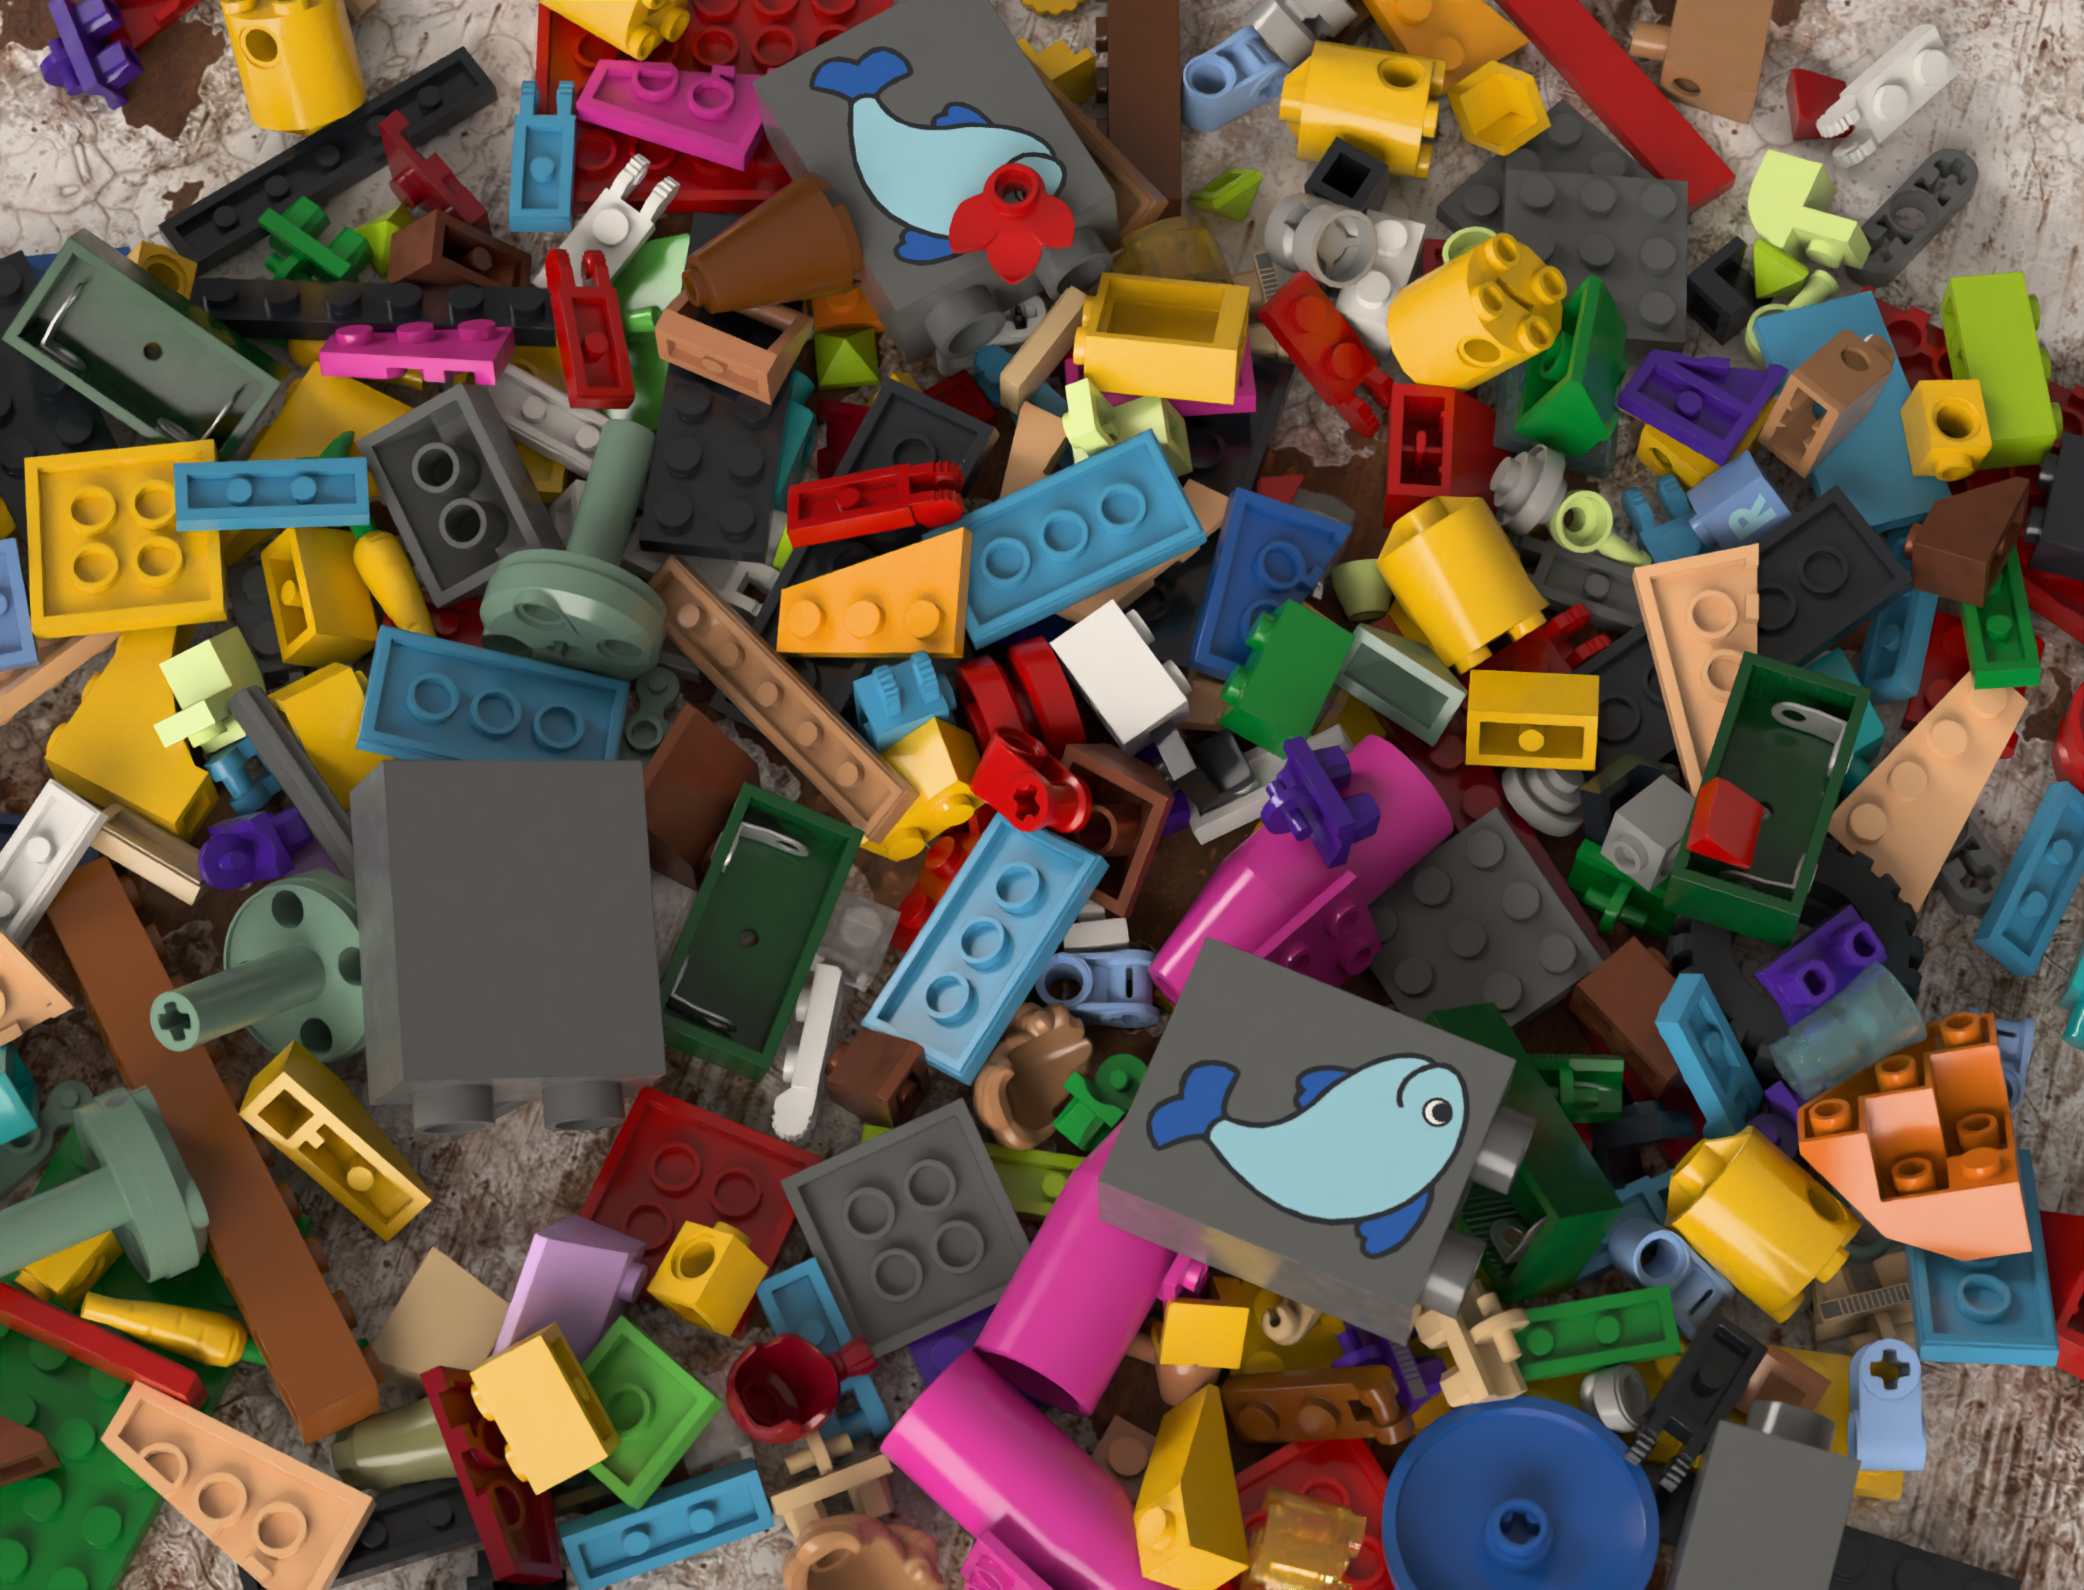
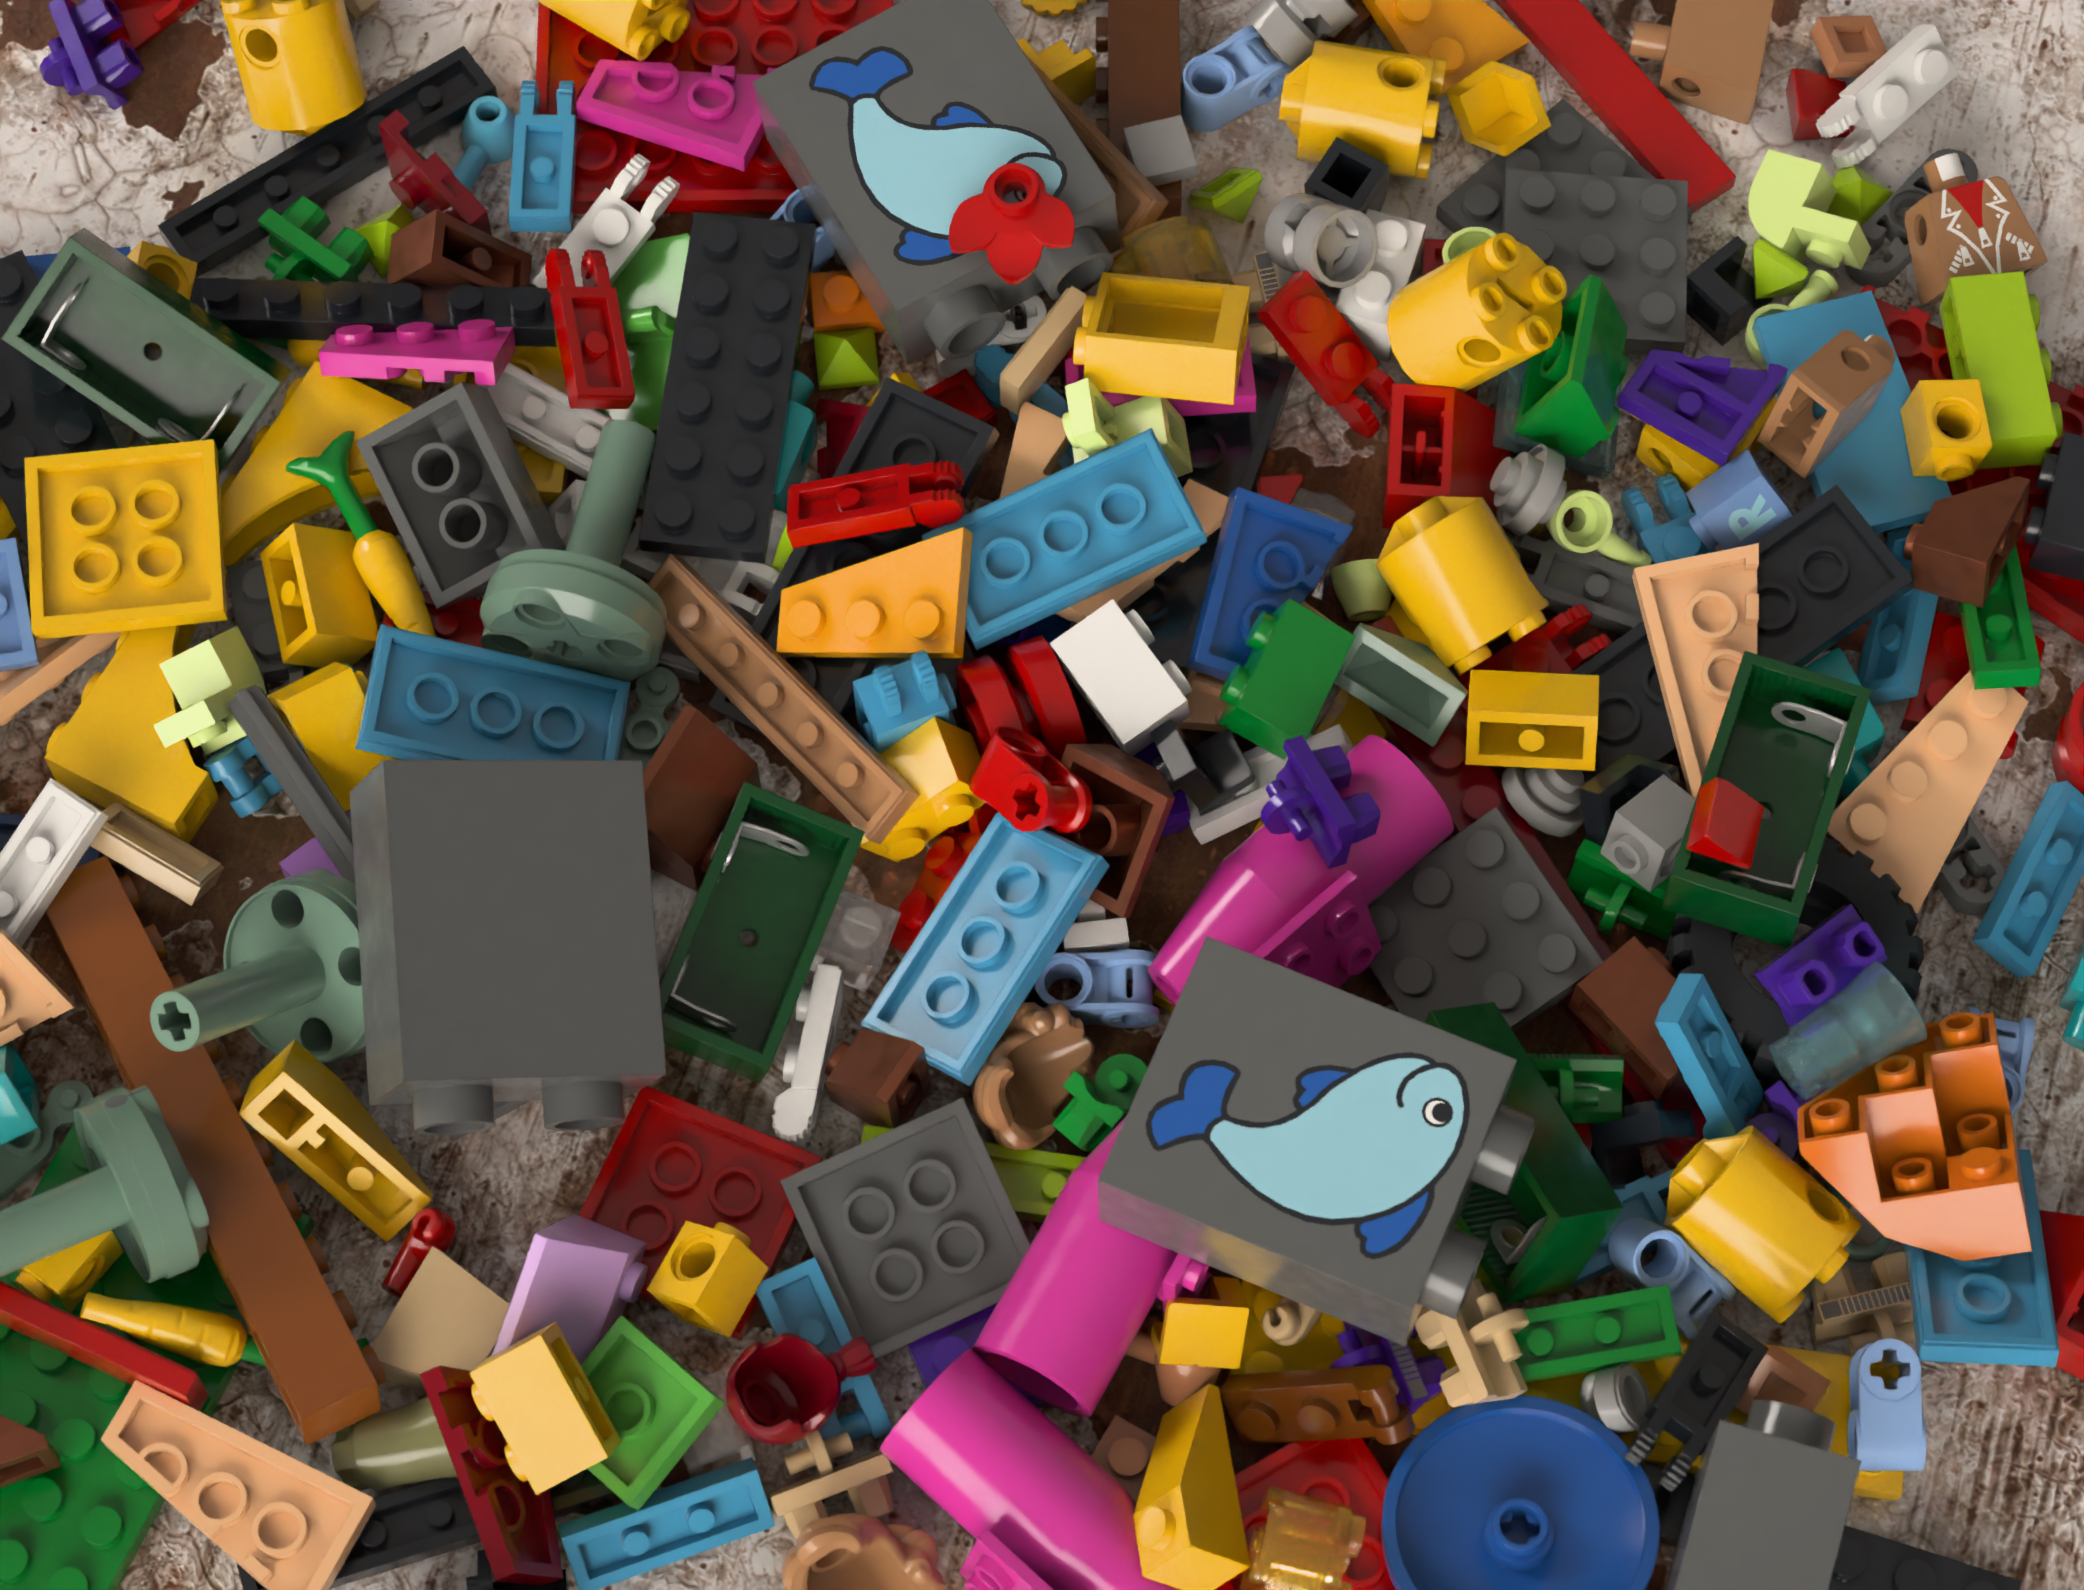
(252, 848): dark purple hips -> none
(271, 494): dark azure plate -> none
(427, 1230): none -> red arm
(485, 140): none -> medium azure bar
(728, 358): nougat tile -> none
(778, 253): reddish brown cone -> none
(1161, 150): none -> light grey tile
(1847, 44): none -> nougat plate
(1857, 195): none -> lime slope
(1966, 230): none -> medium nougat torso

